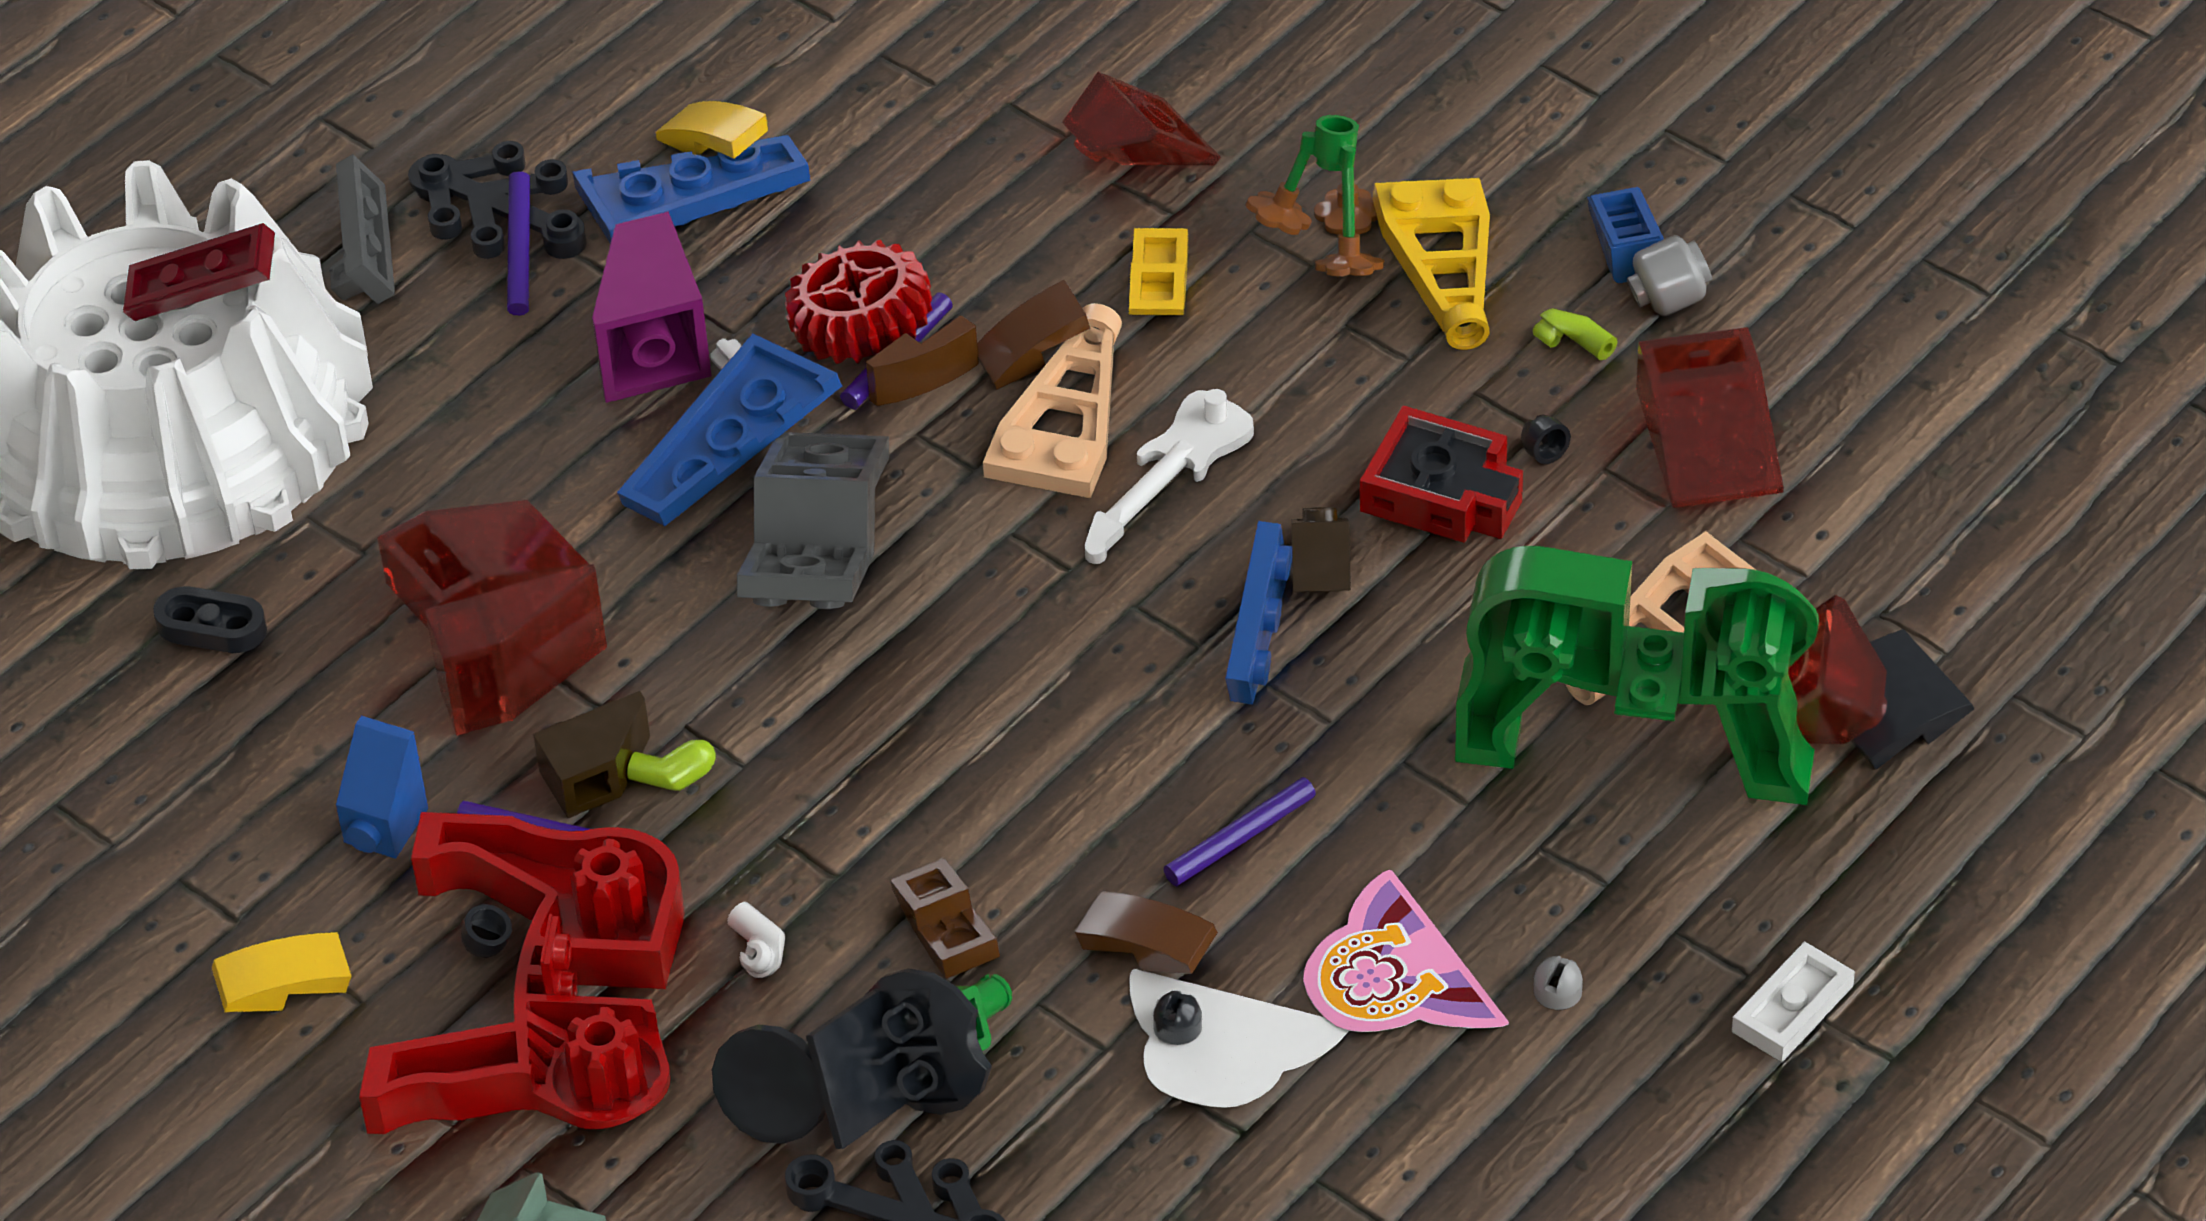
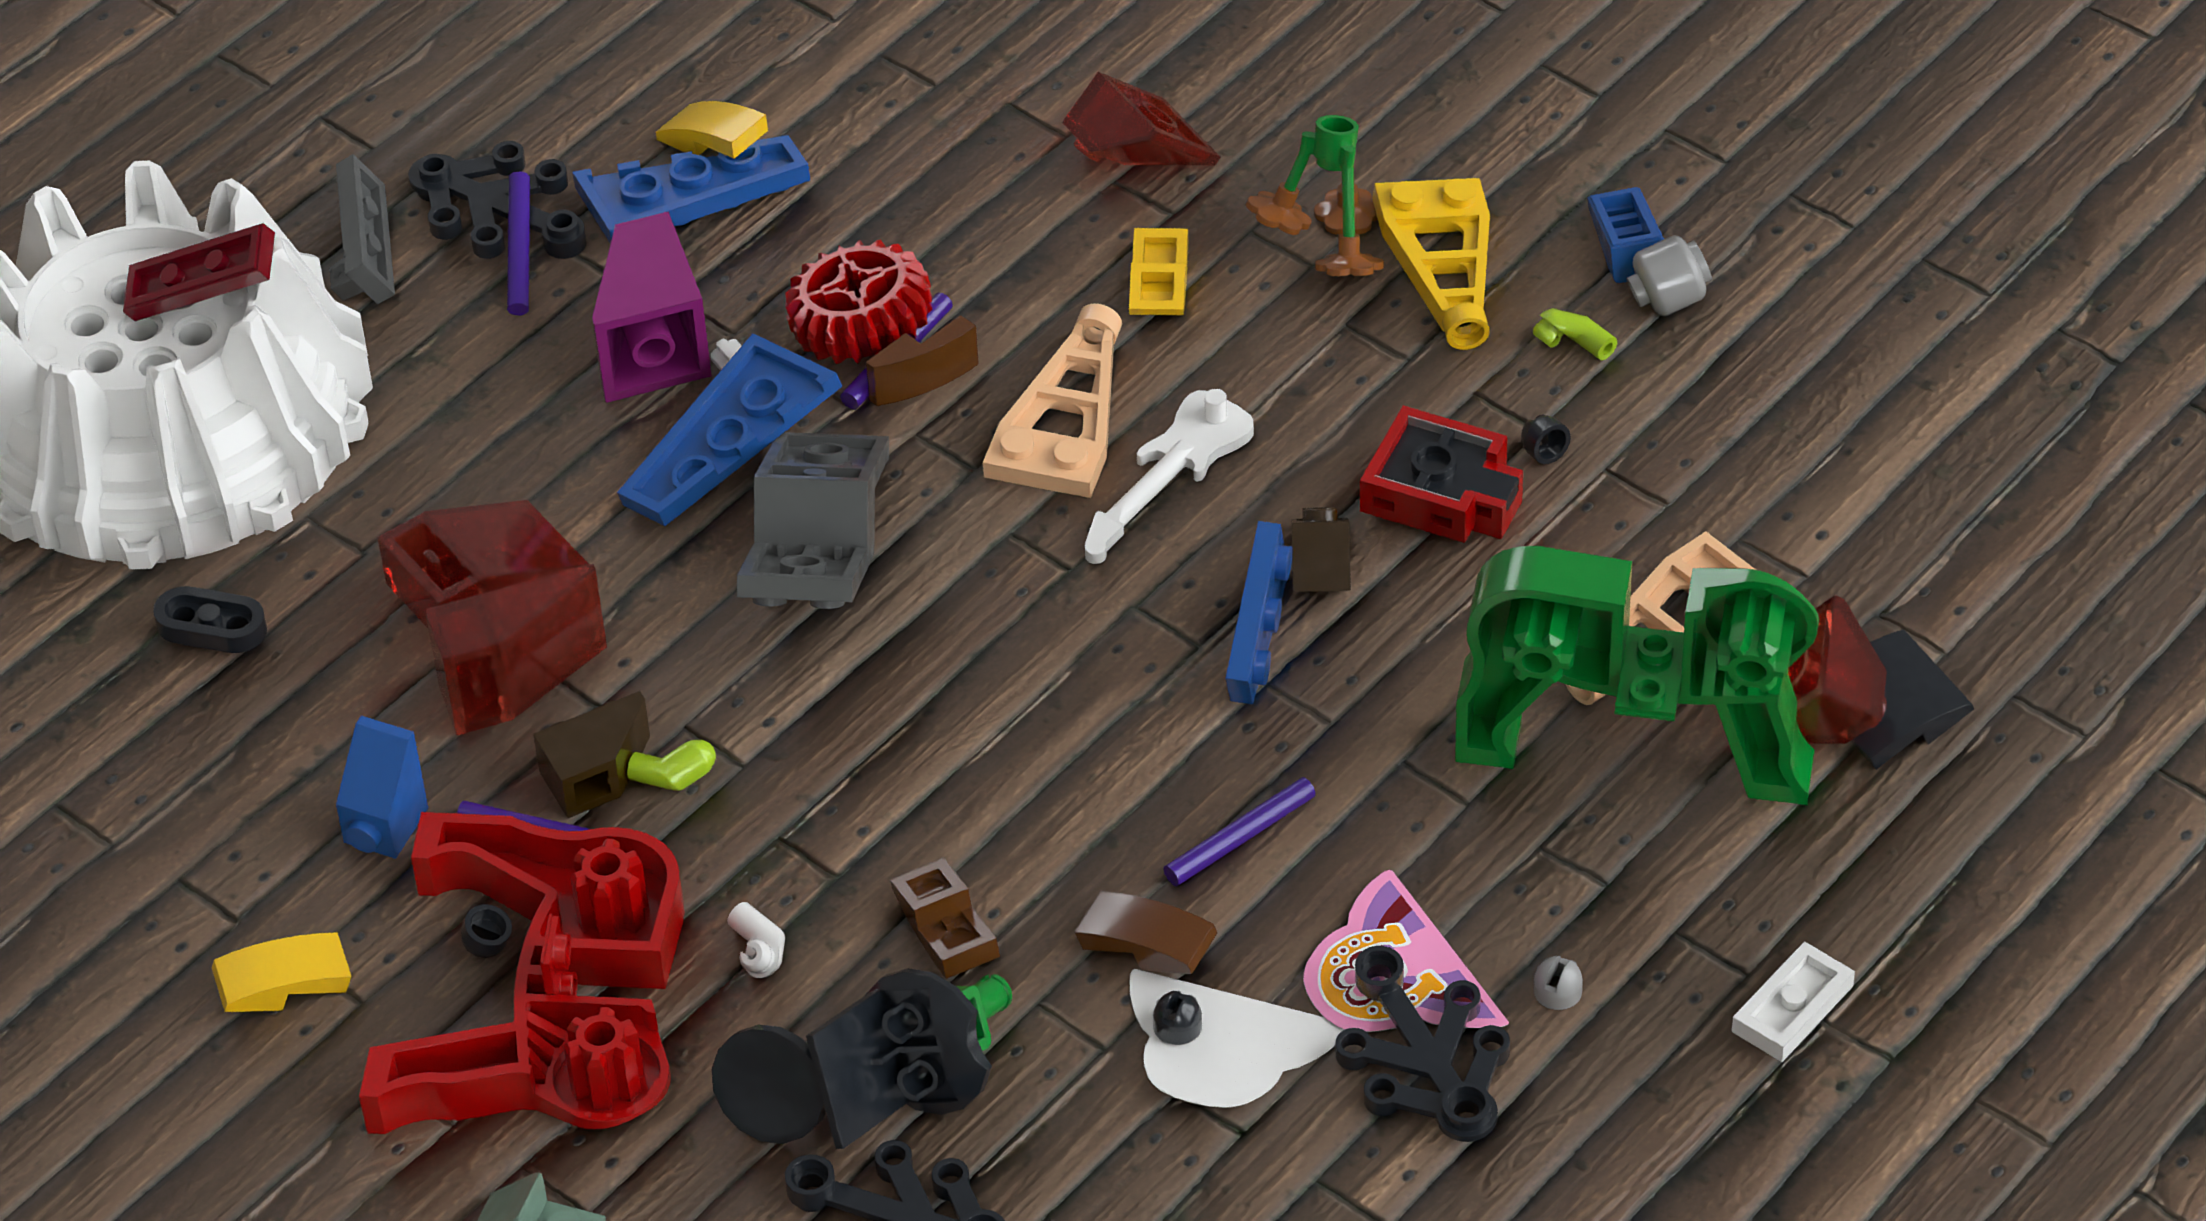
(1016, 342): reddish brown slope -> none
(1425, 1054): none -> black plant
(1708, 417): clear red slope -> none

